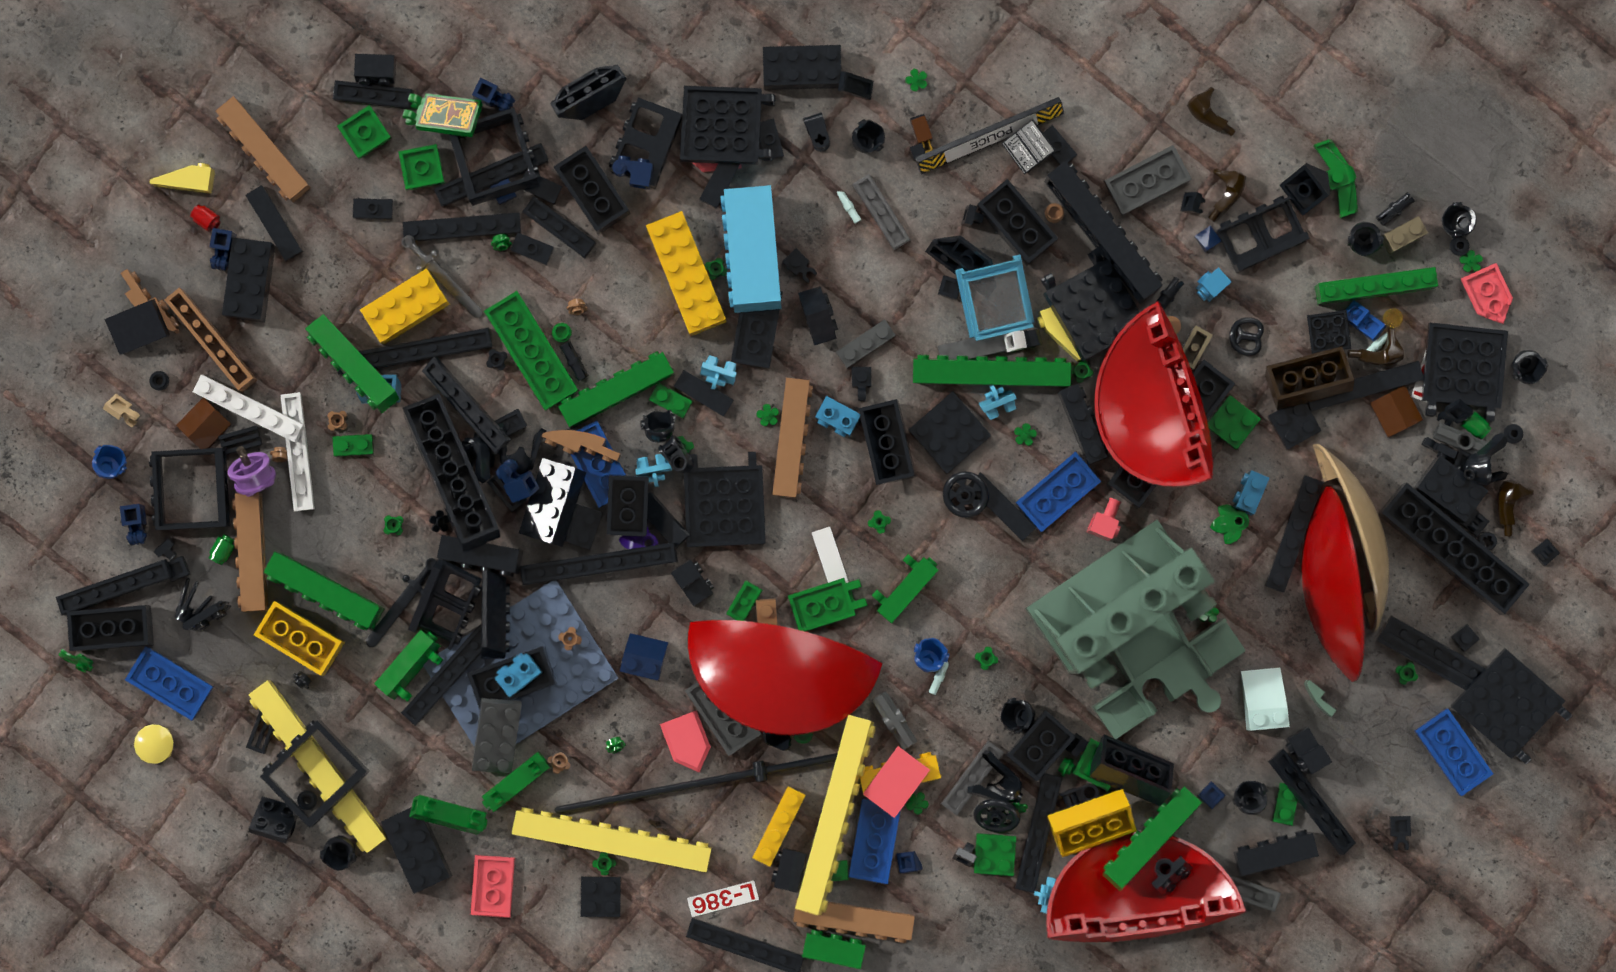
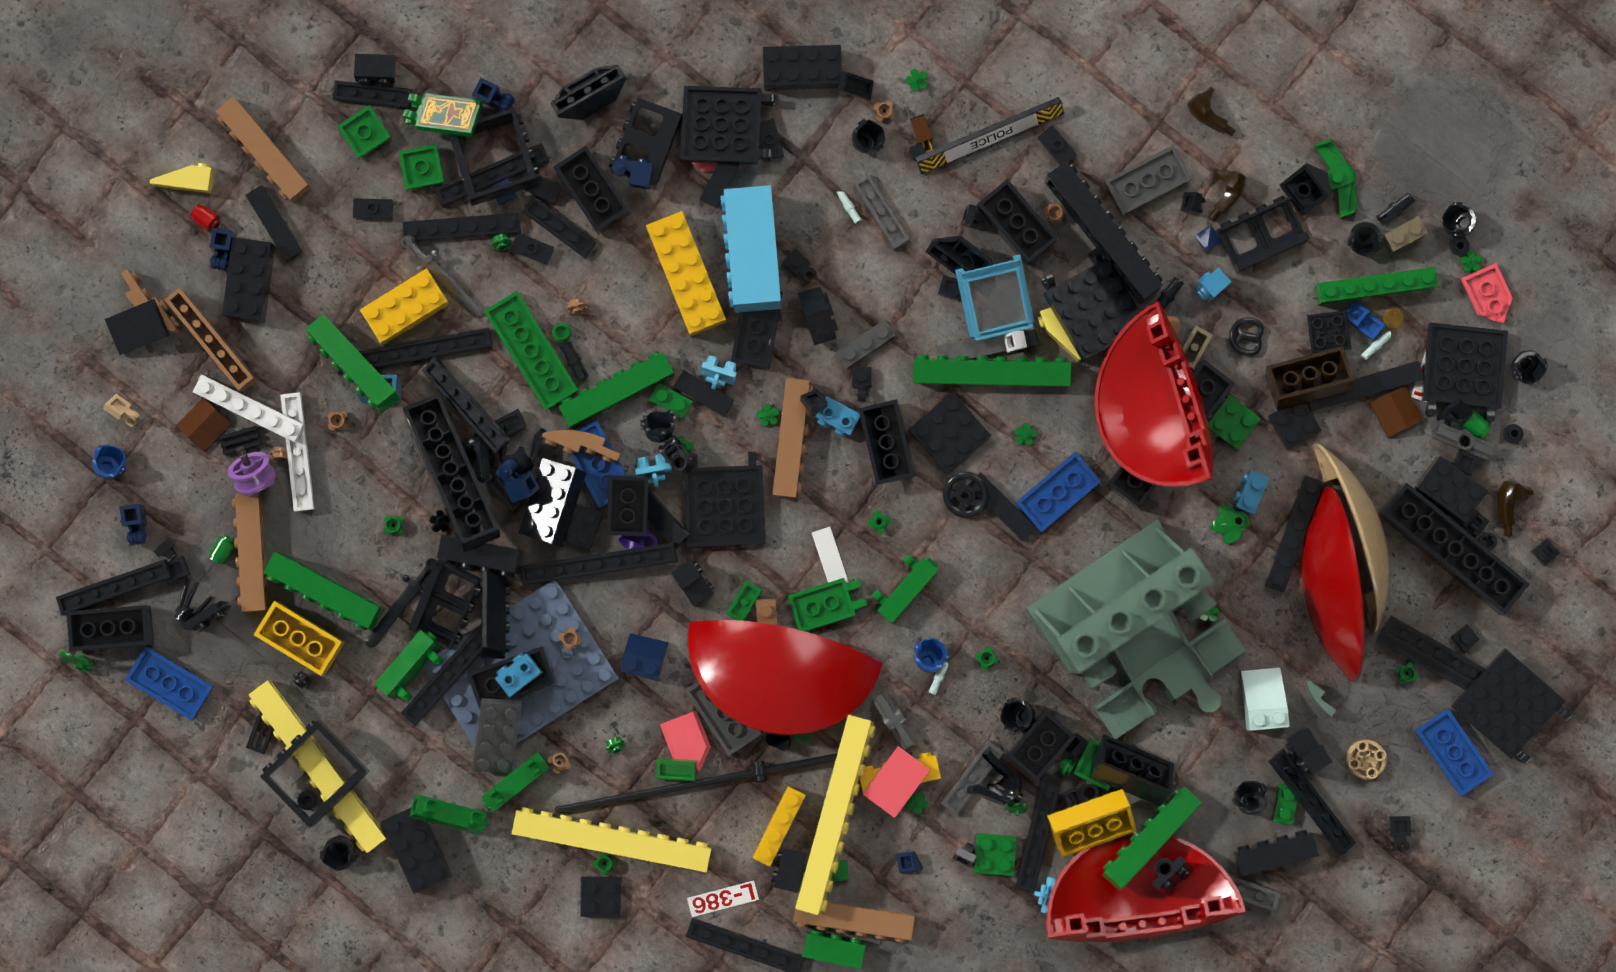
(153, 380): black plate -> none
(154, 744): light yellow dish -> none
(156, 482): black window -> none
(273, 820): black plate -> none
(353, 445): green plate -> none
(492, 886): coral tile -> none
(493, 354): black plate -> none
(676, 769): none -> green tile
(716, 263): green plate -> none
(813, 401): none -> black plate
(817, 129): black piece -> none
(873, 843): blue plate -> none
(879, 107): none -> medium nougat plate
(996, 398): medium azure hips -> none
(996, 815): black plate -> none
(1028, 146): light grey tile -> none
(1082, 424): black brick -> none
(1087, 372): green plate -> none
(1105, 525): coral brick -> none
(1211, 795): dark blue tile -> none
(1366, 759): none -> tan tile
(1388, 355): dark brown animal -> none
(1441, 450): black plate -> none
(1479, 465): black piece -> none

